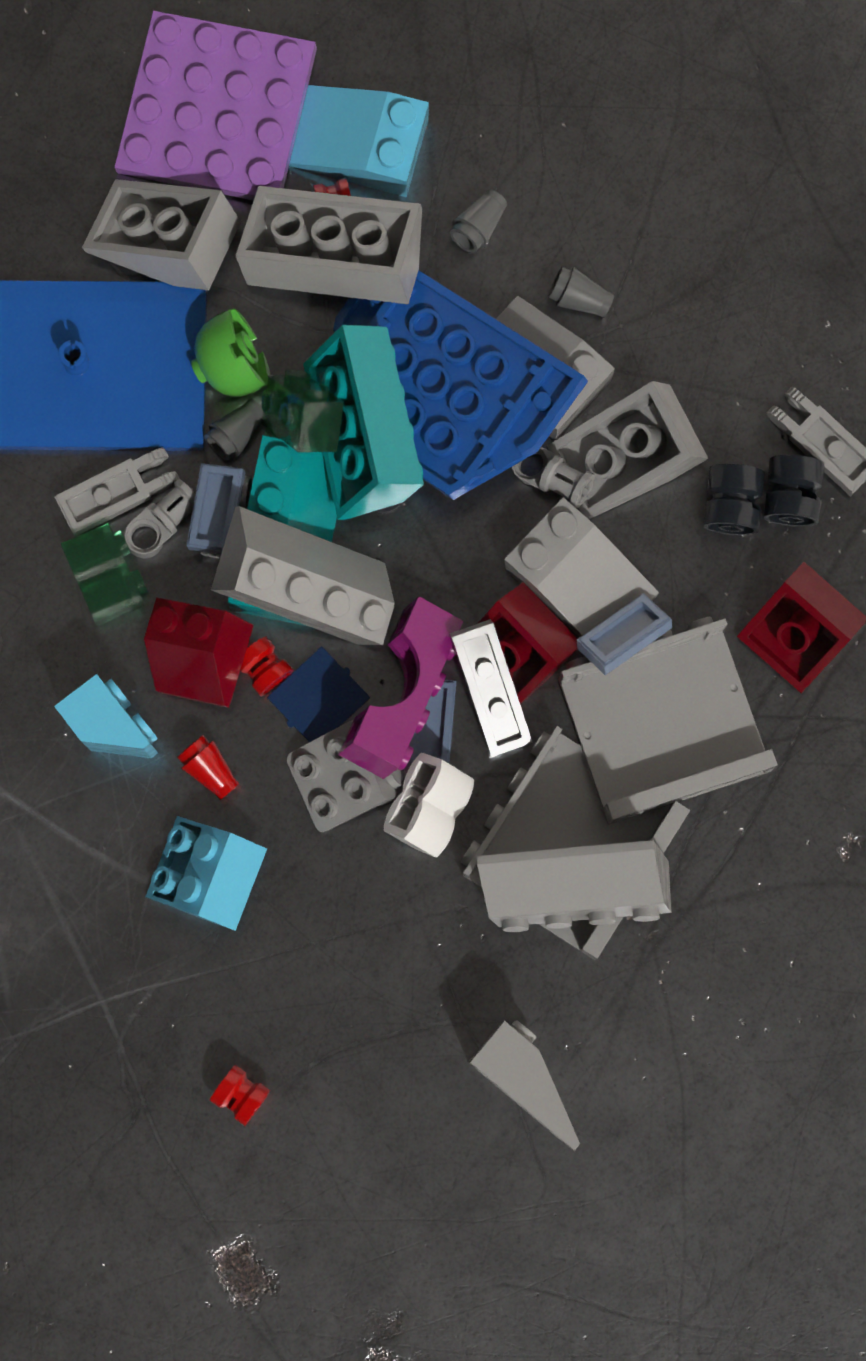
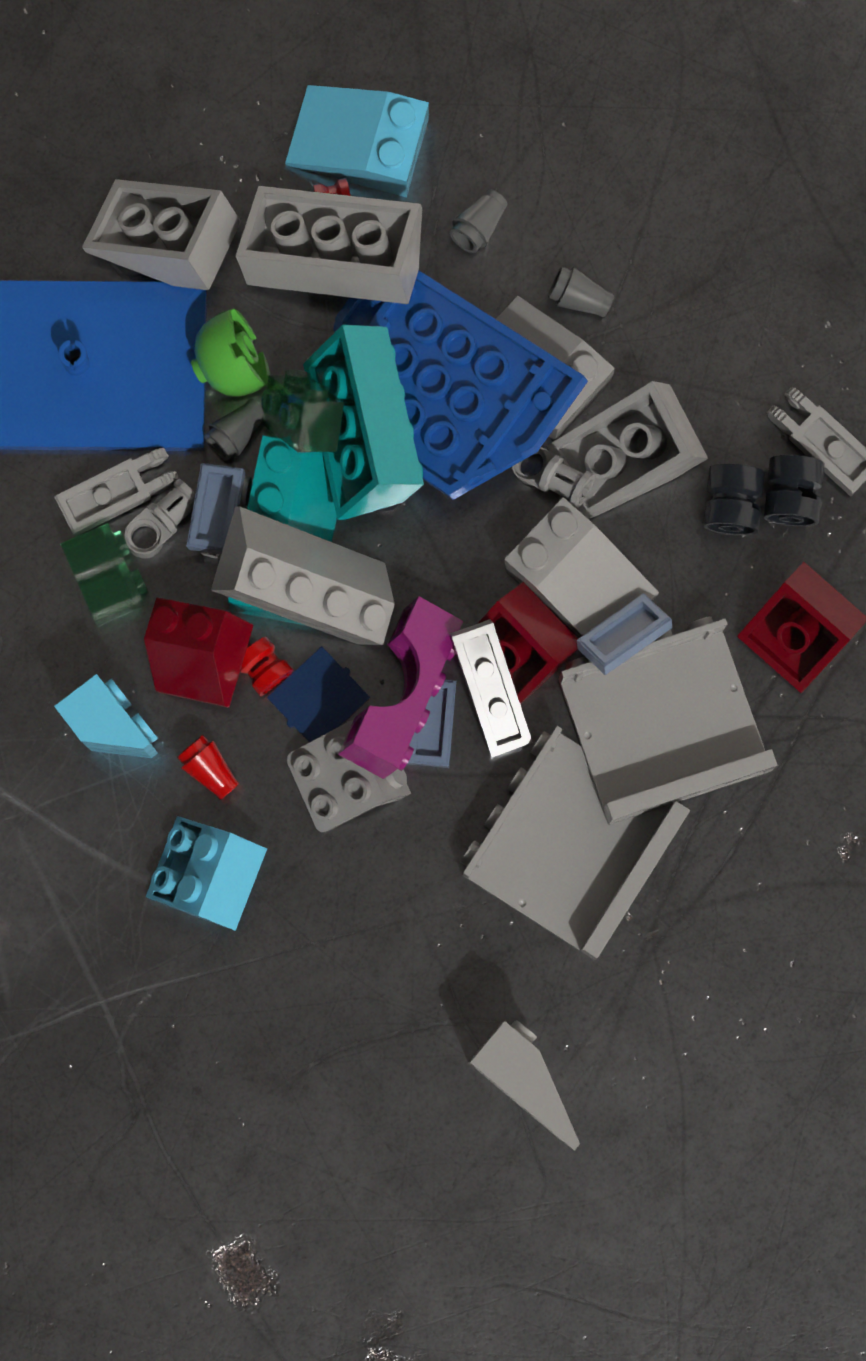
(215, 106): medium lavender plate -> none
(240, 1095): red wheel -> none
(429, 804): white brick -> none
(576, 885): light grey slope -> none

